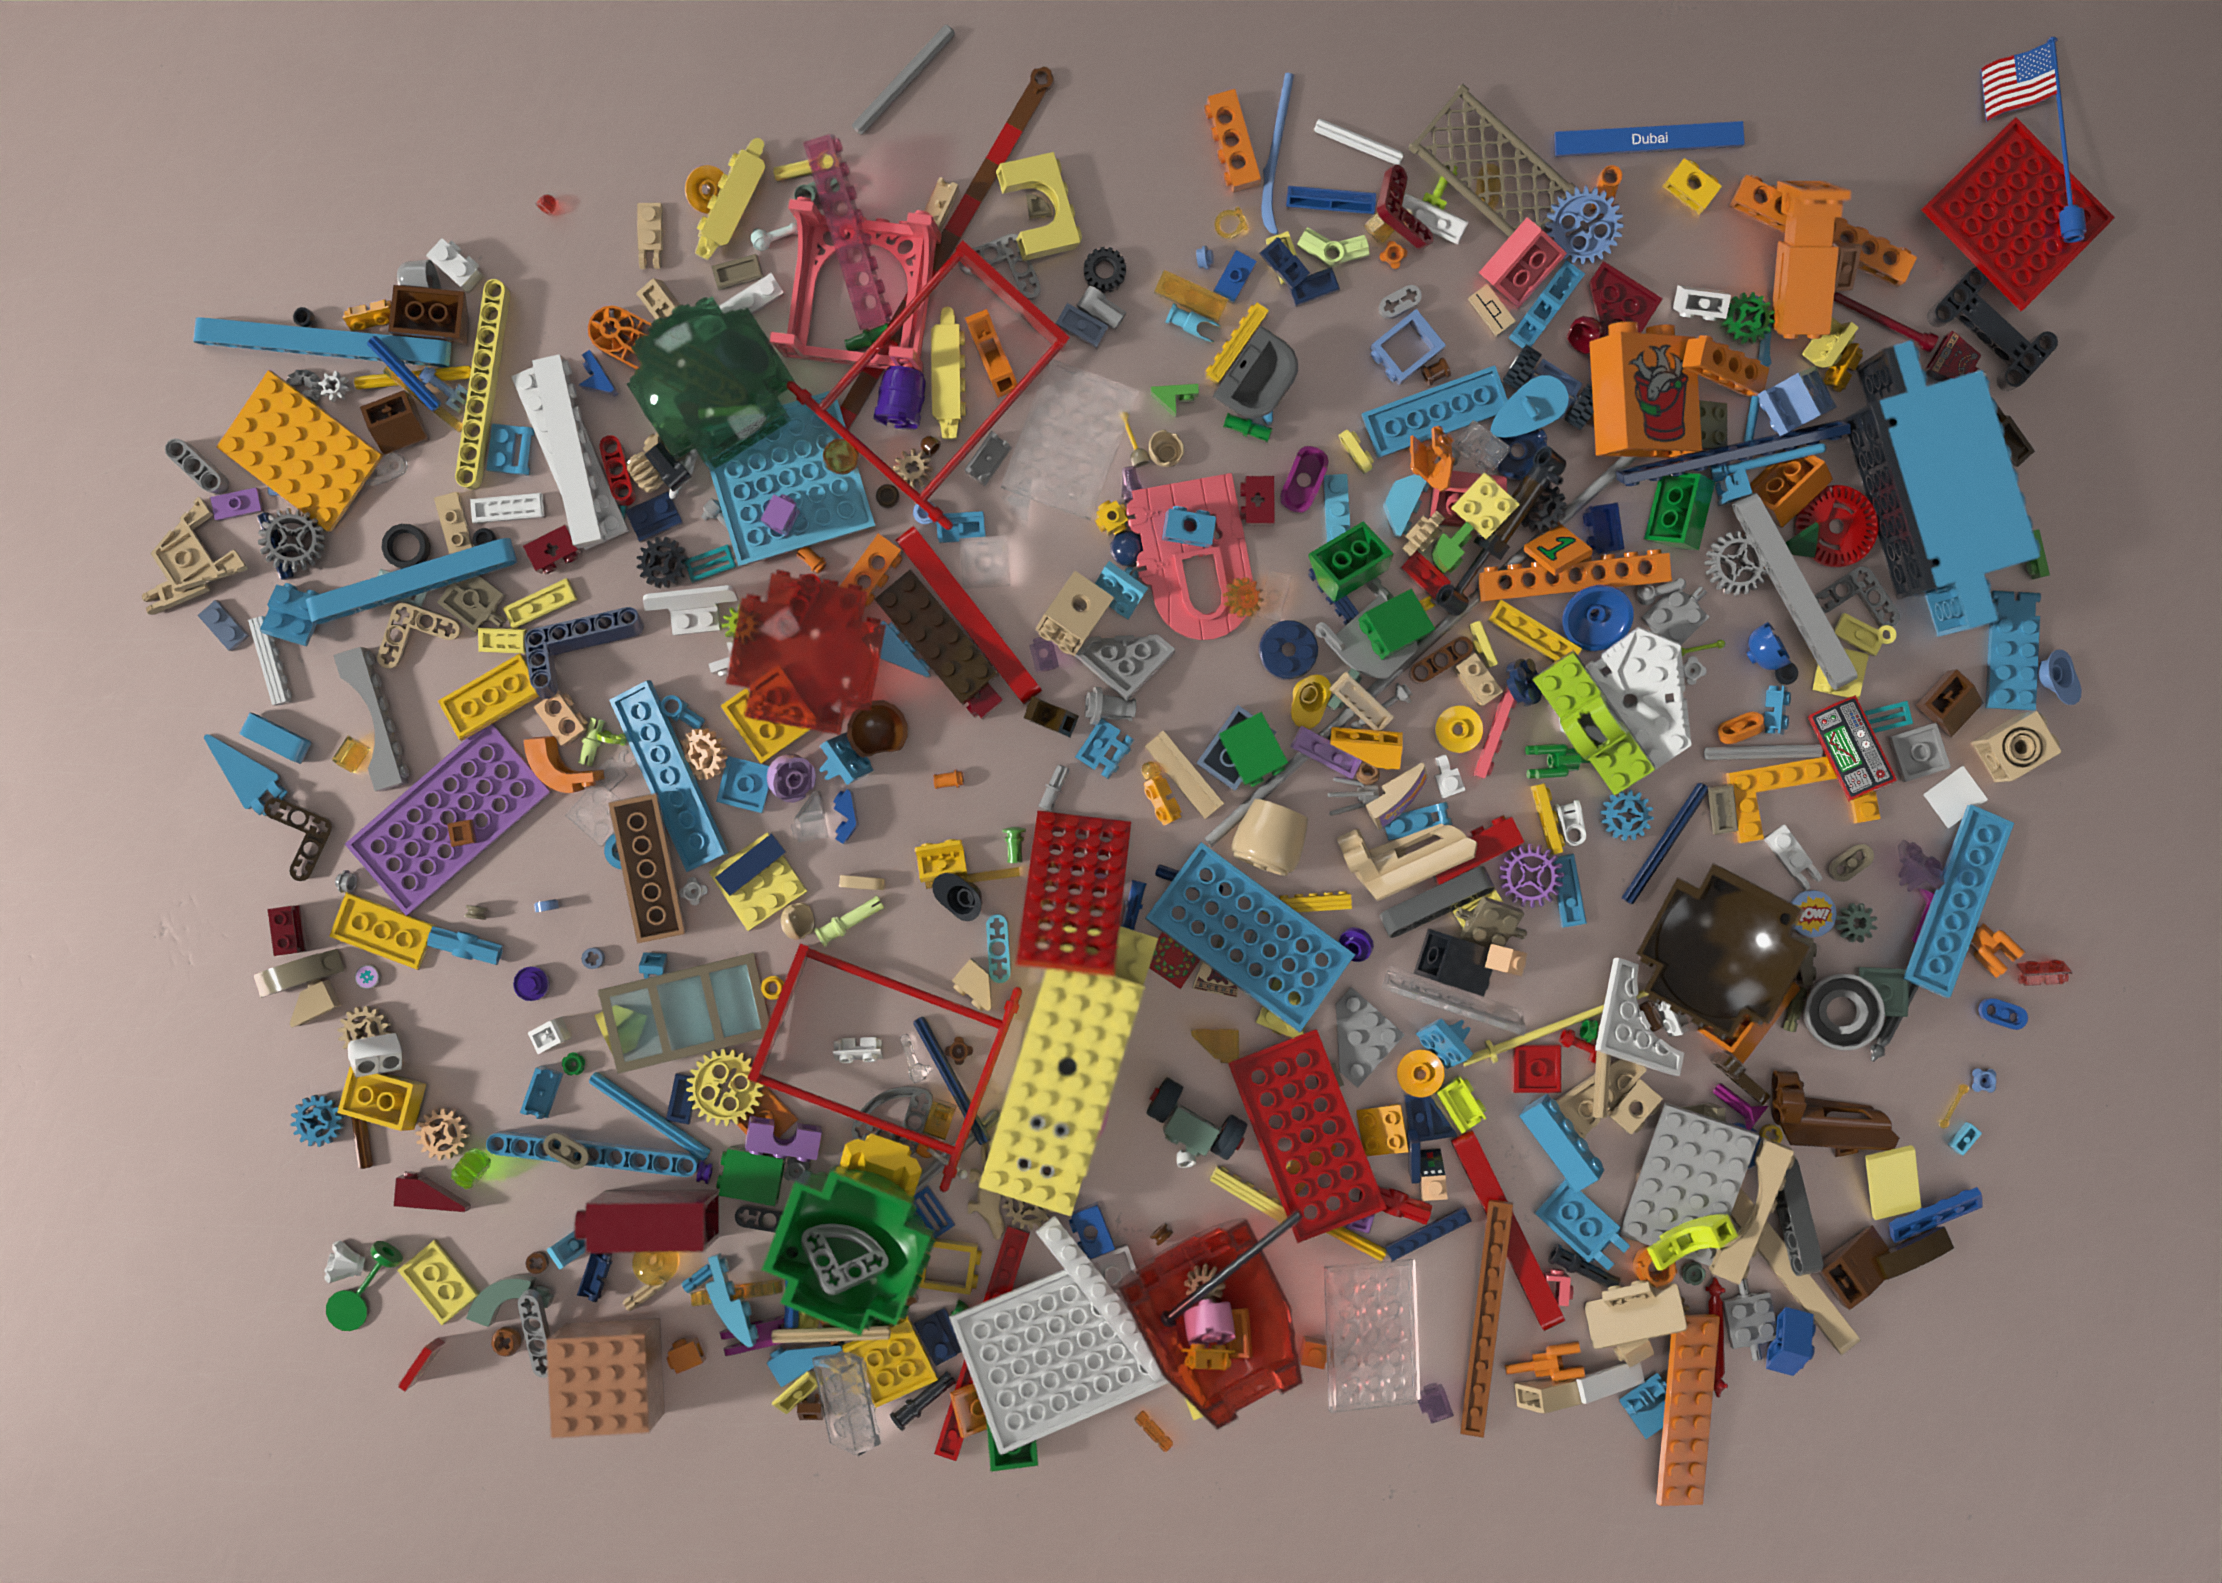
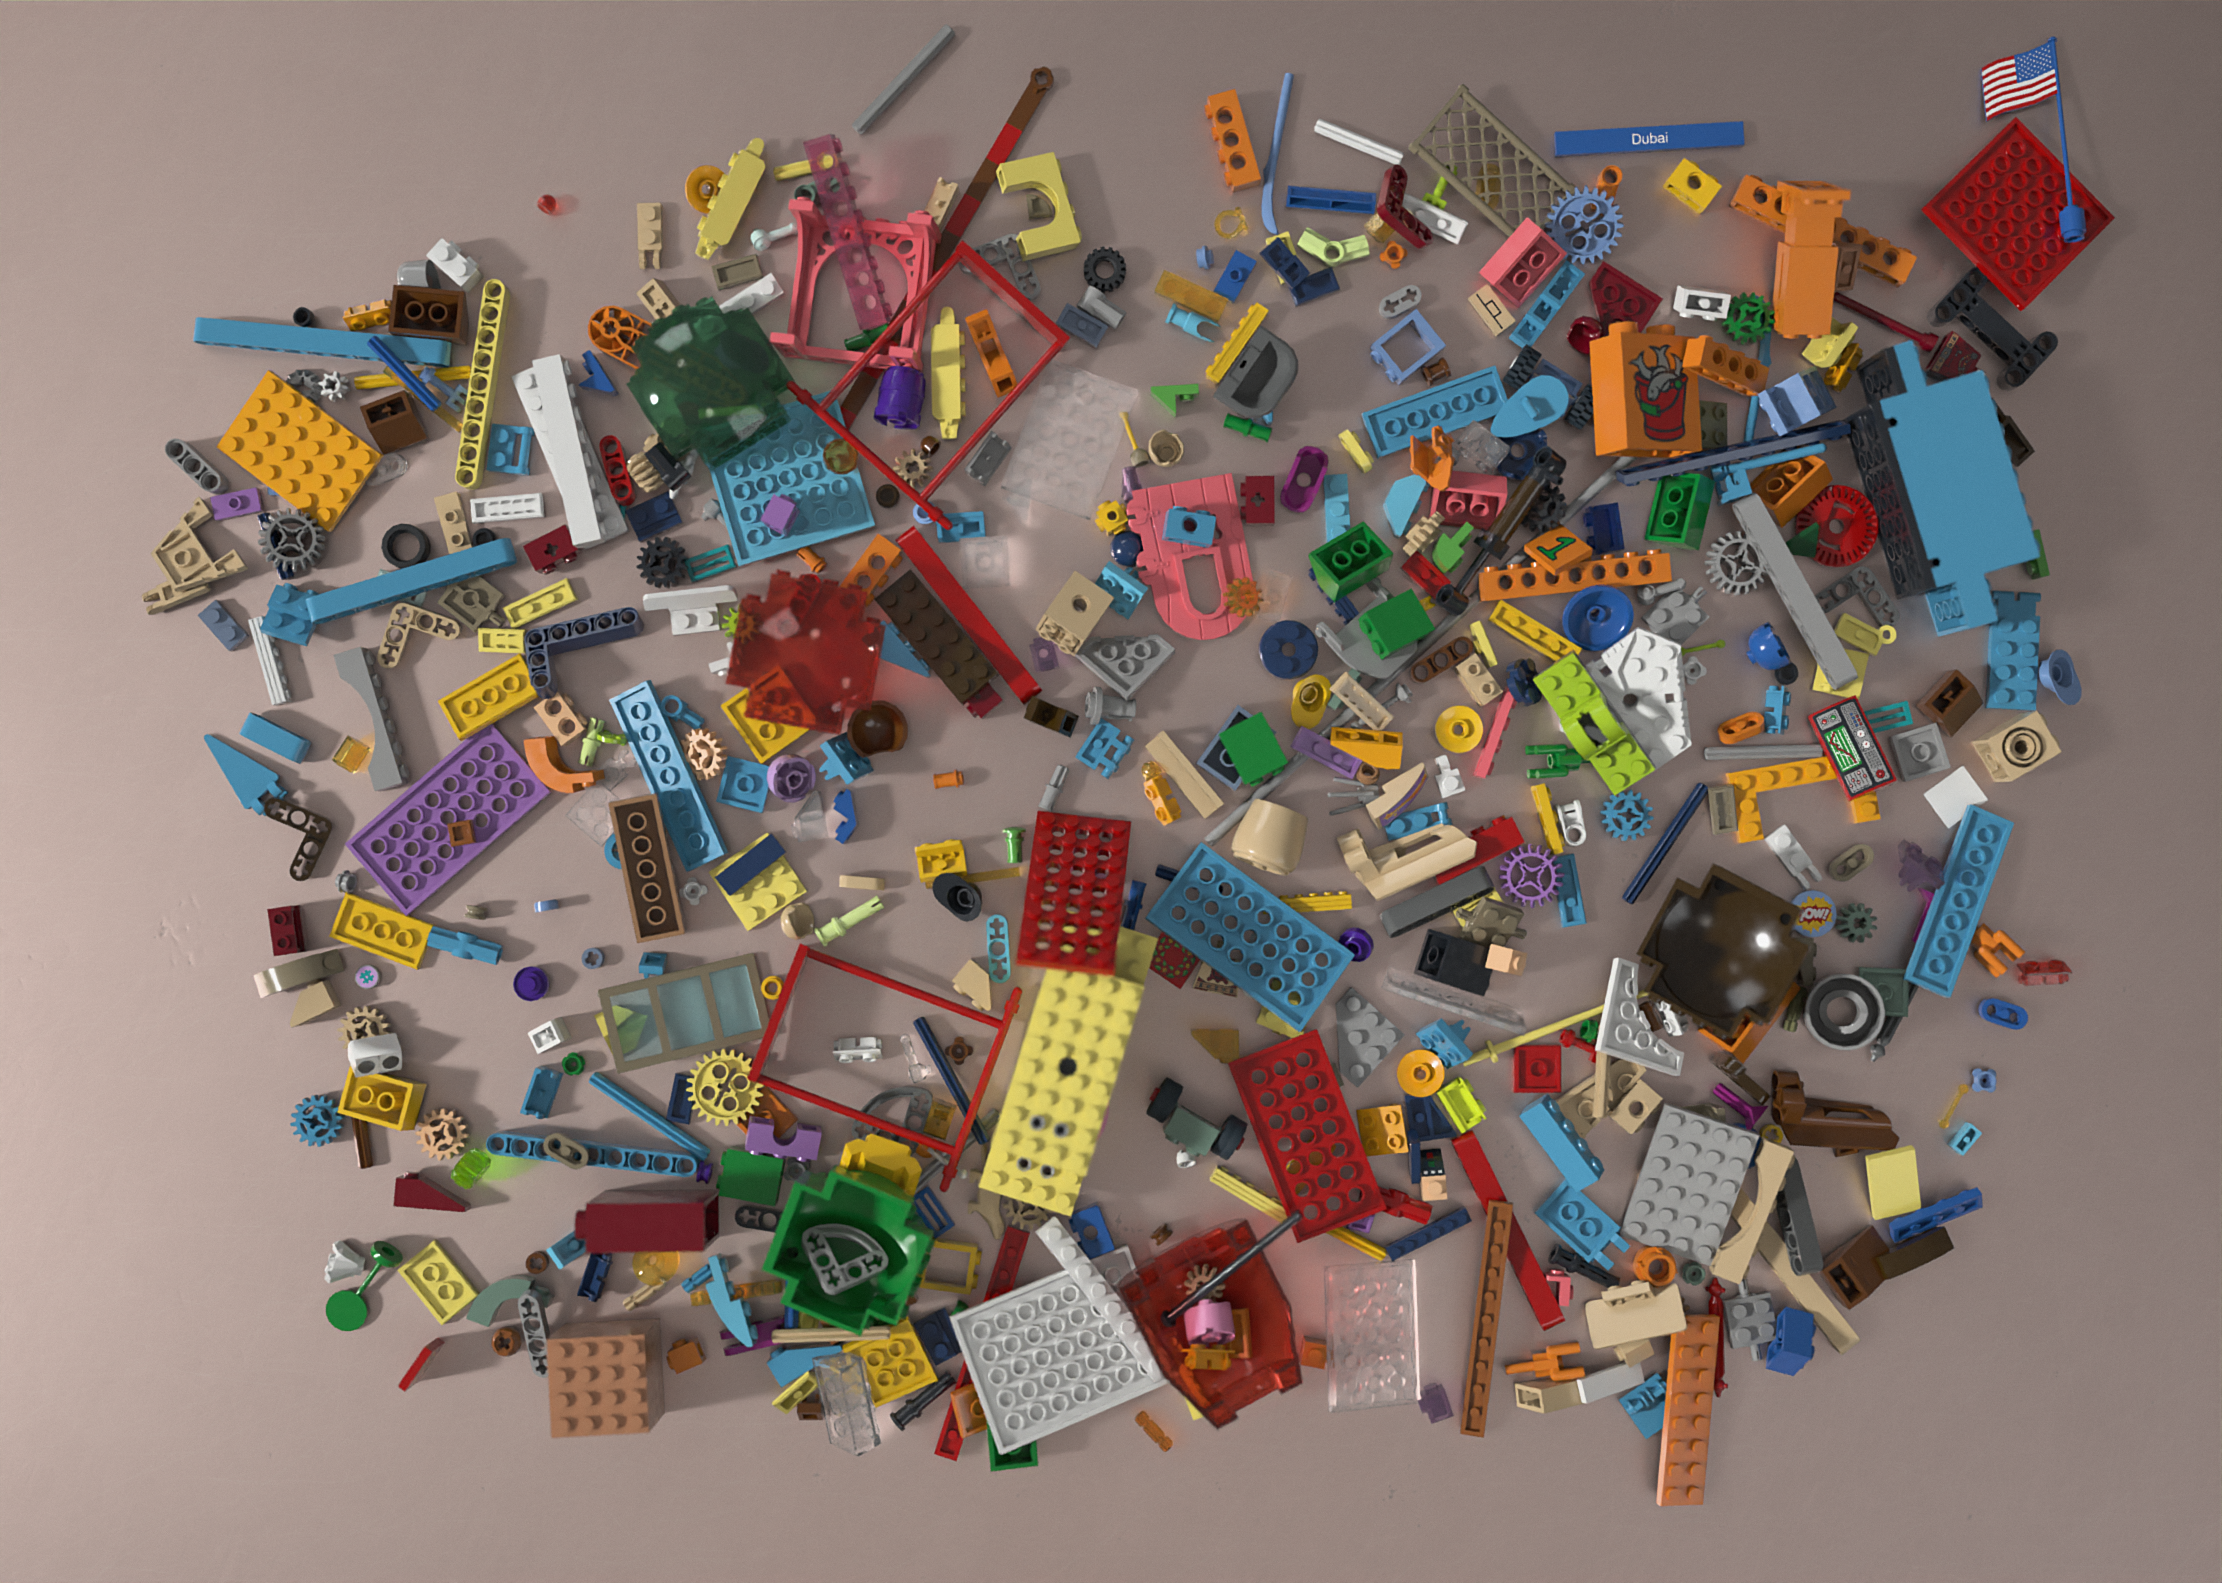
(1485, 505): light yellow hinge -> none
(1696, 1234): neon yellow arch -> none

